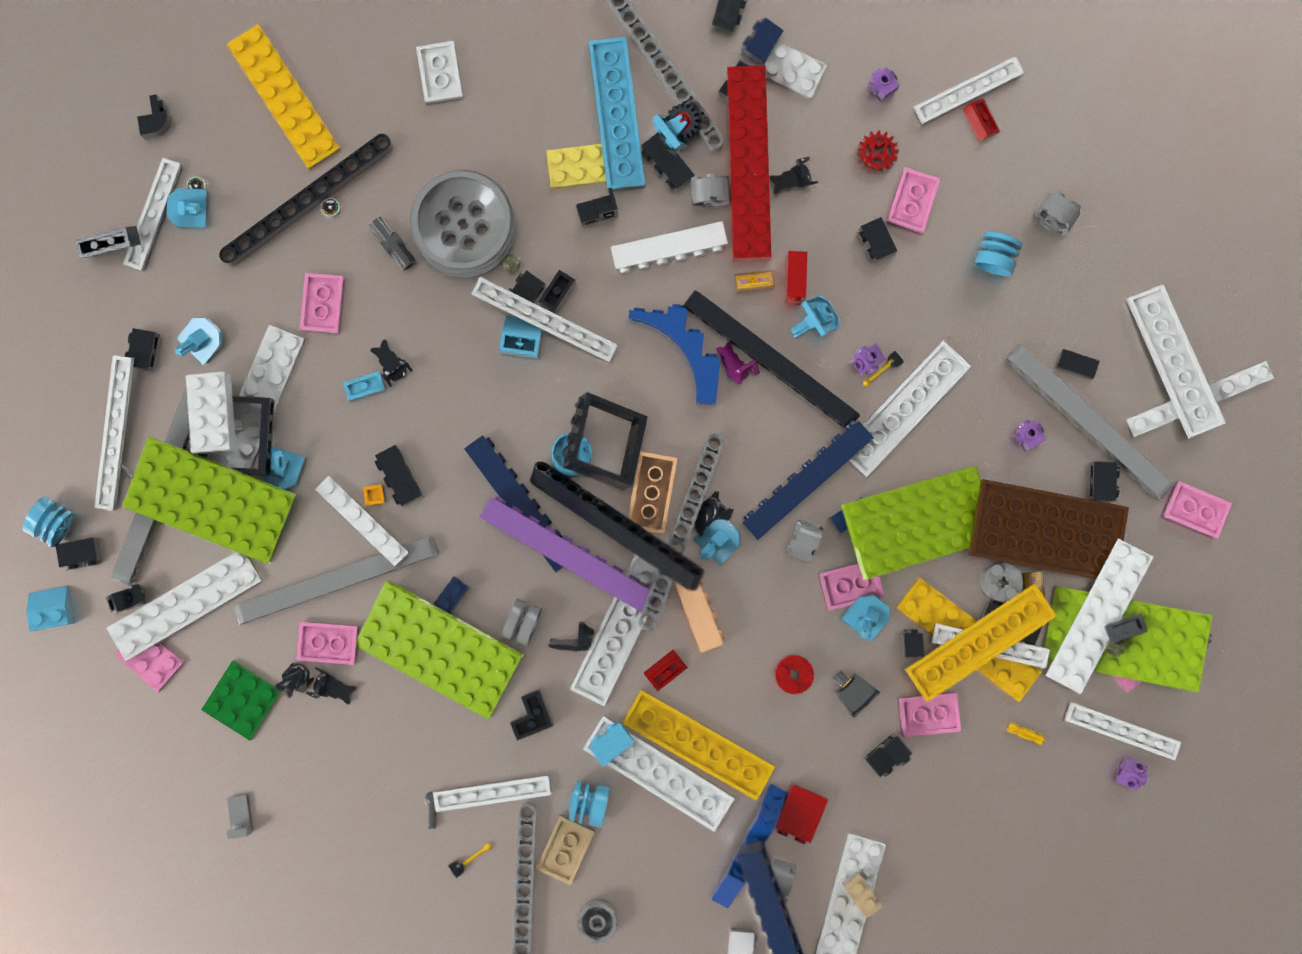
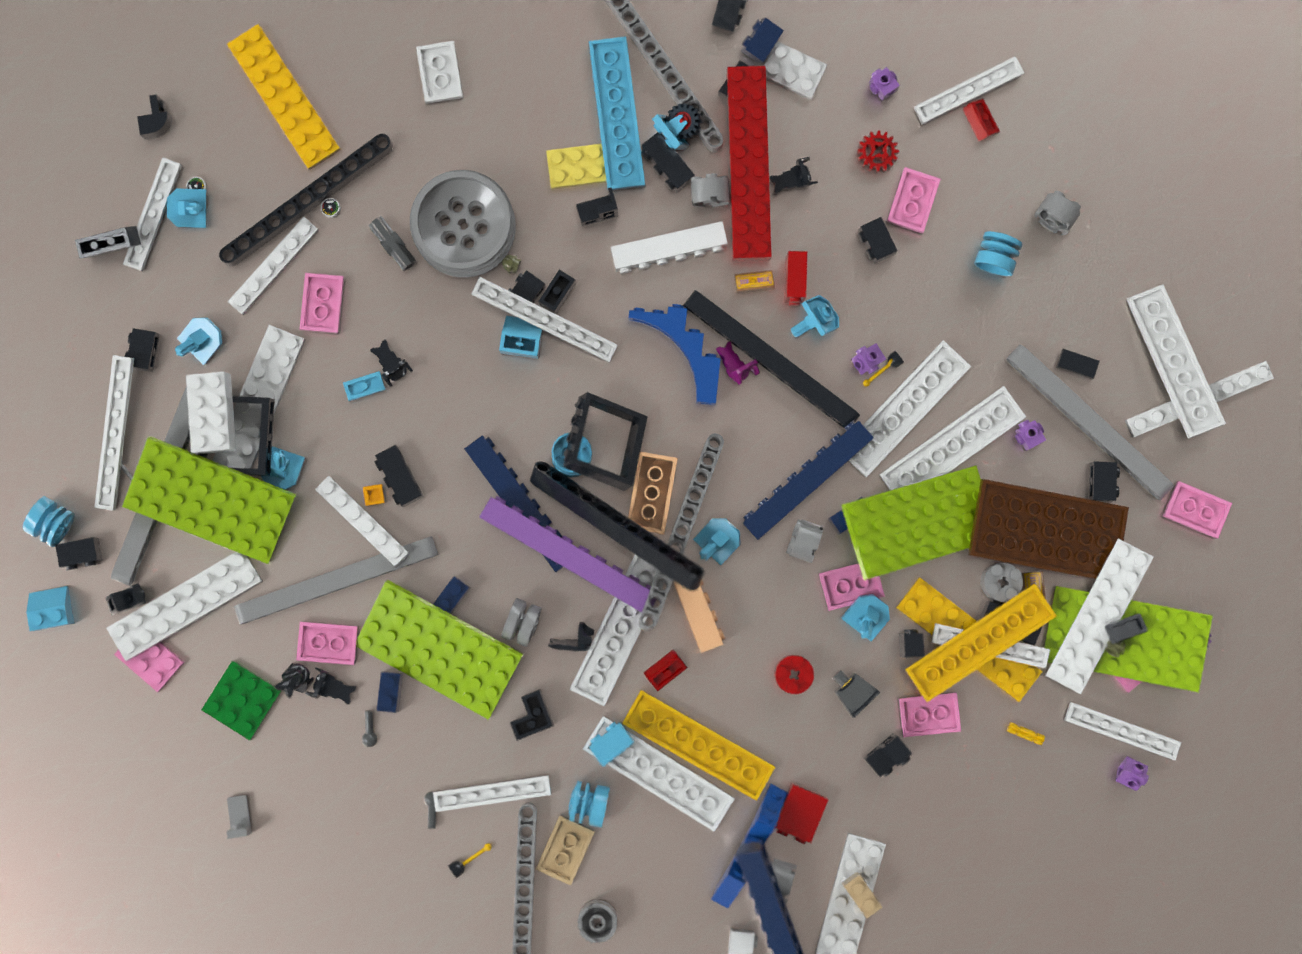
(273, 265): none -> white plate
(369, 738): none -> dark grey bar
(389, 692): none -> dark blue brick
(710, 511): black hair -> none
(956, 441): none -> white plate

